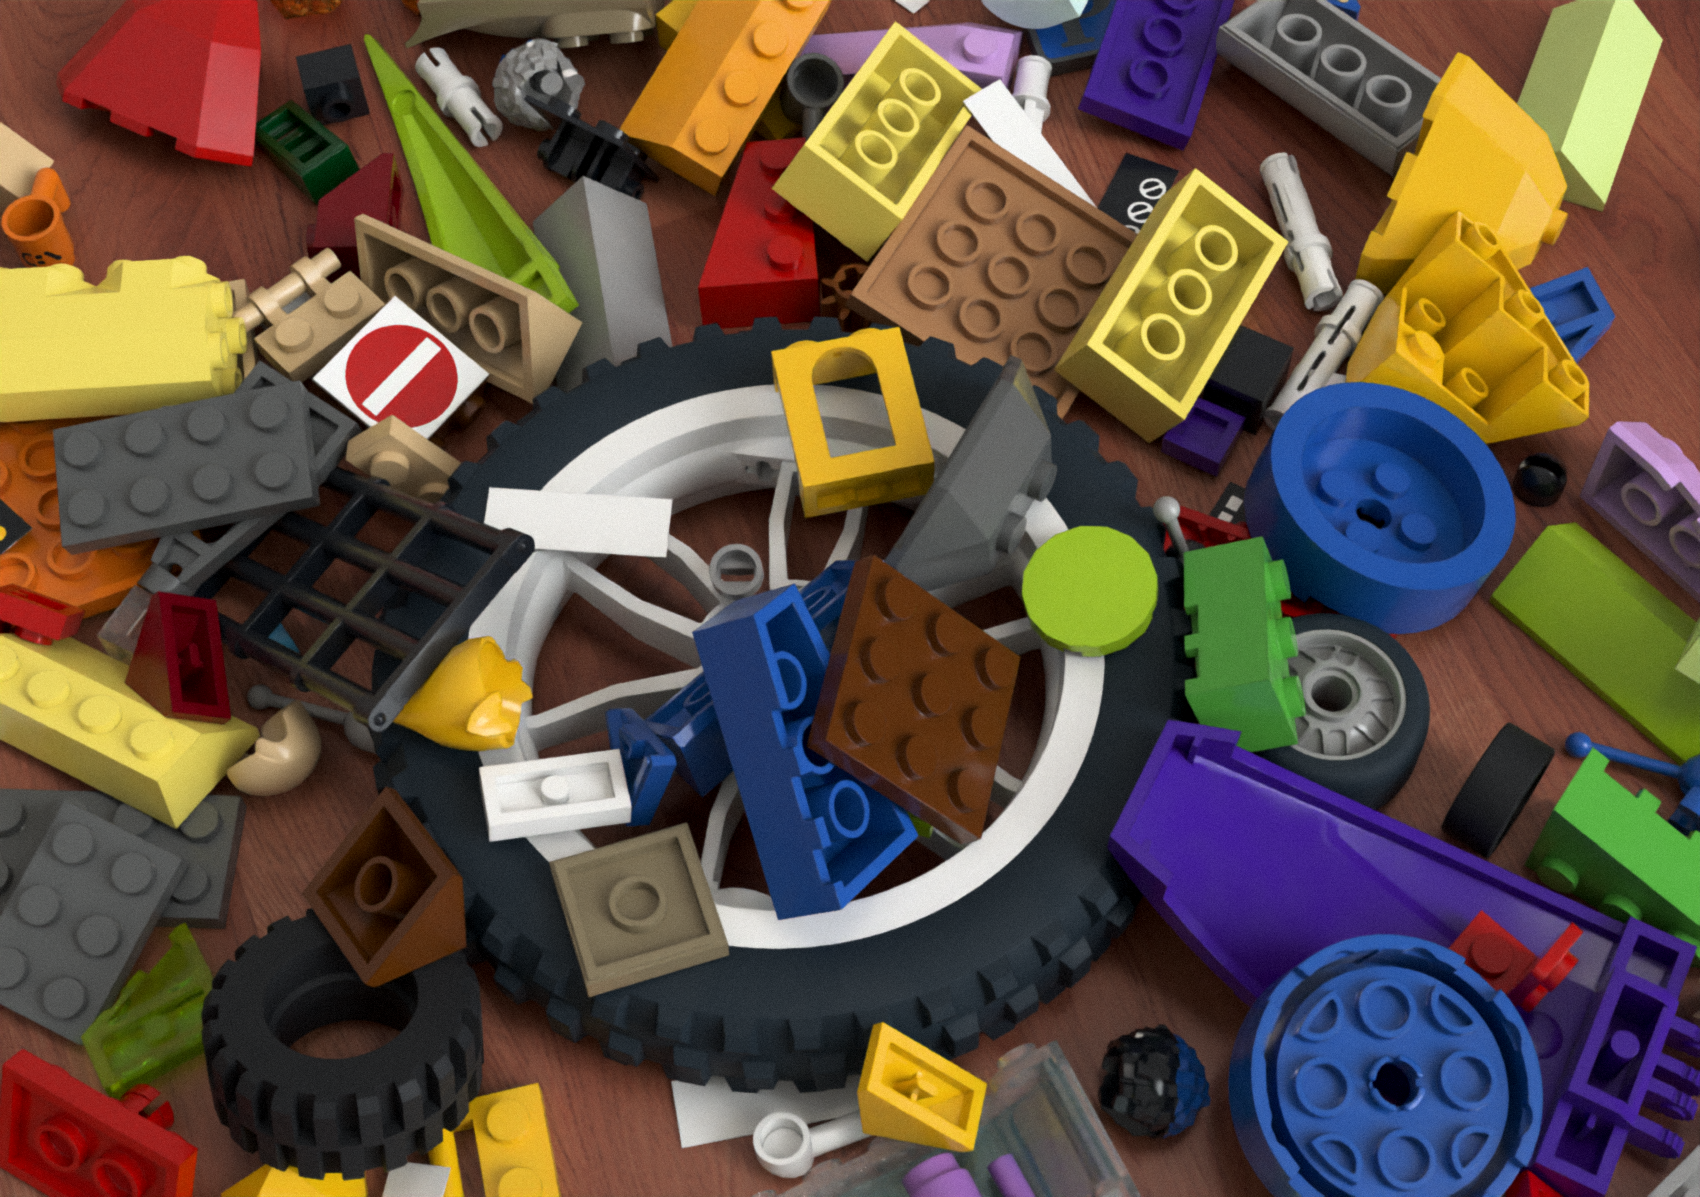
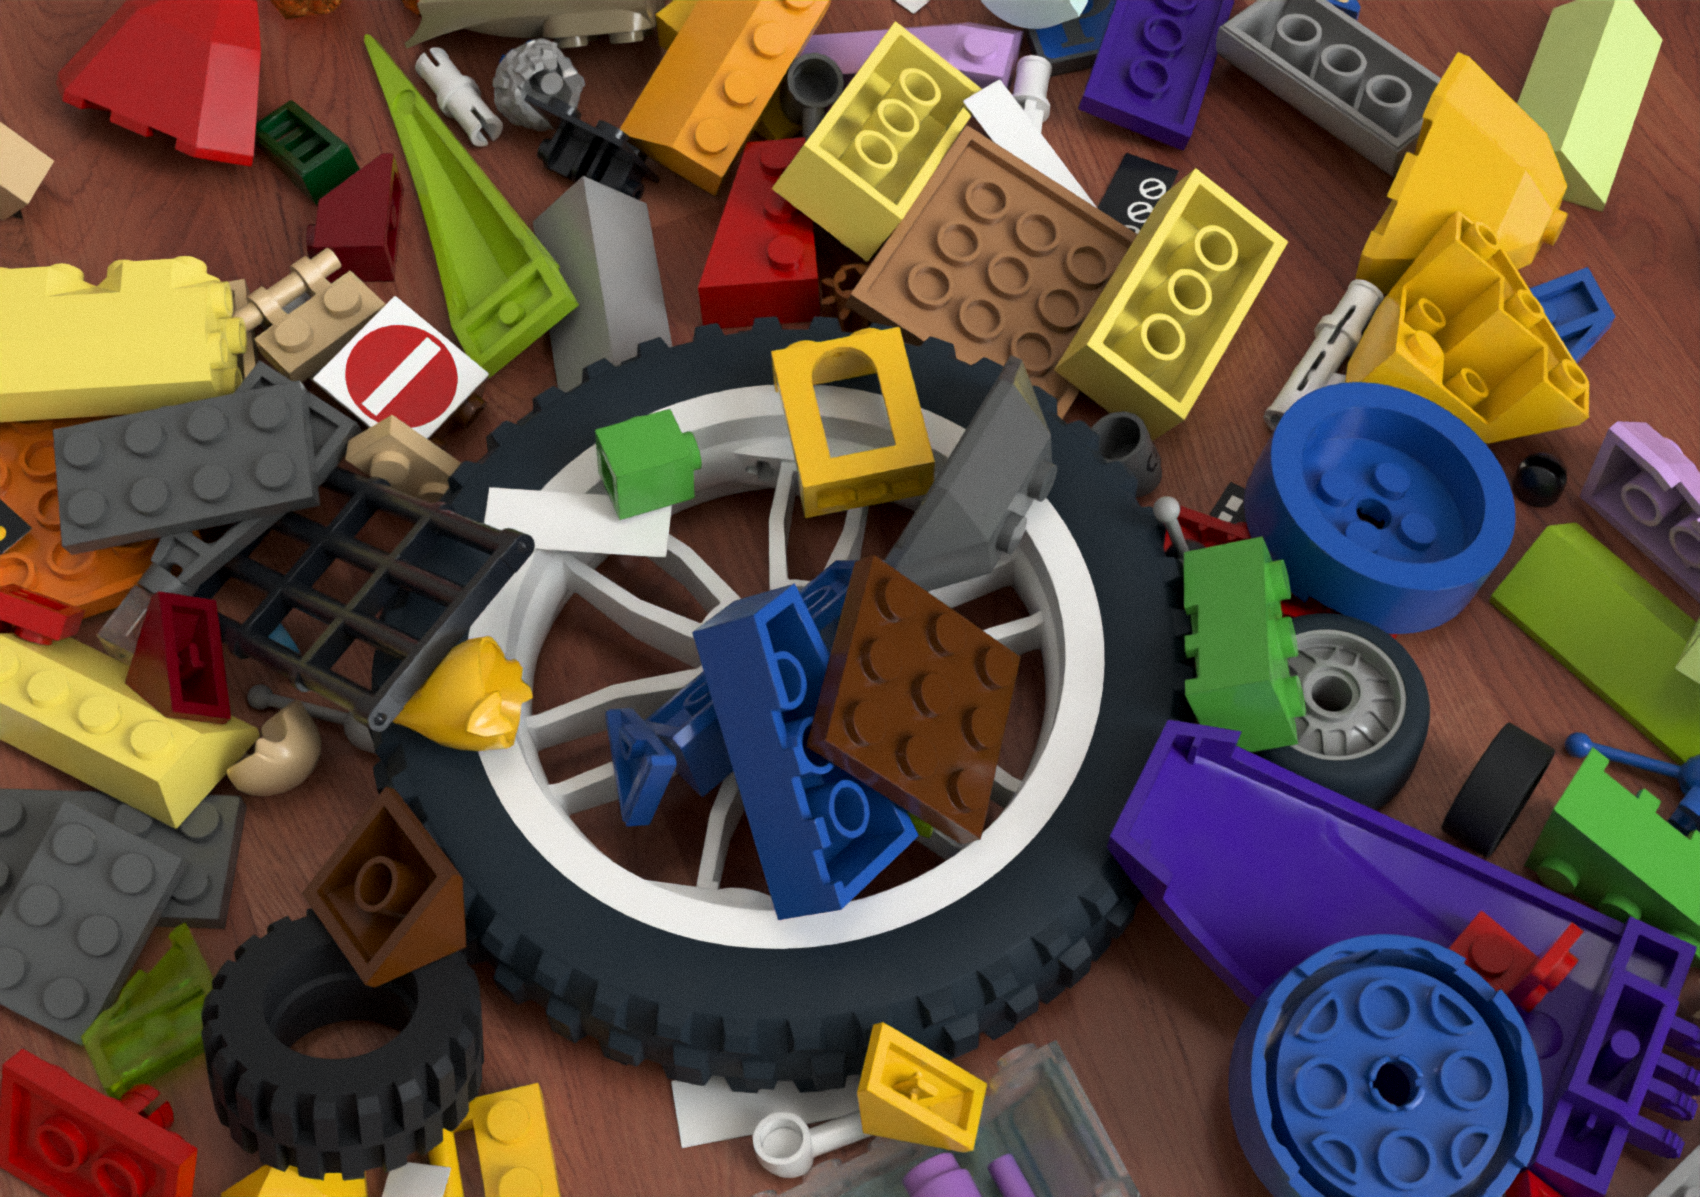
(37, 225): orange piece -> none
(333, 85): black plate -> none
(488, 317): tan slope -> none
(554, 795): white plate -> none
(638, 909): dark tan tile -> none
(647, 463): none -> bright green brick
(736, 560): light grey hinge -> none
(1090, 590): lime tile -> none
(1127, 440): none -> dark grey piece
(1153, 1083): black piece -> none
(1204, 436): dark purple plate -> none
(1249, 376): black panel -> none
(1307, 249): white pin -> none

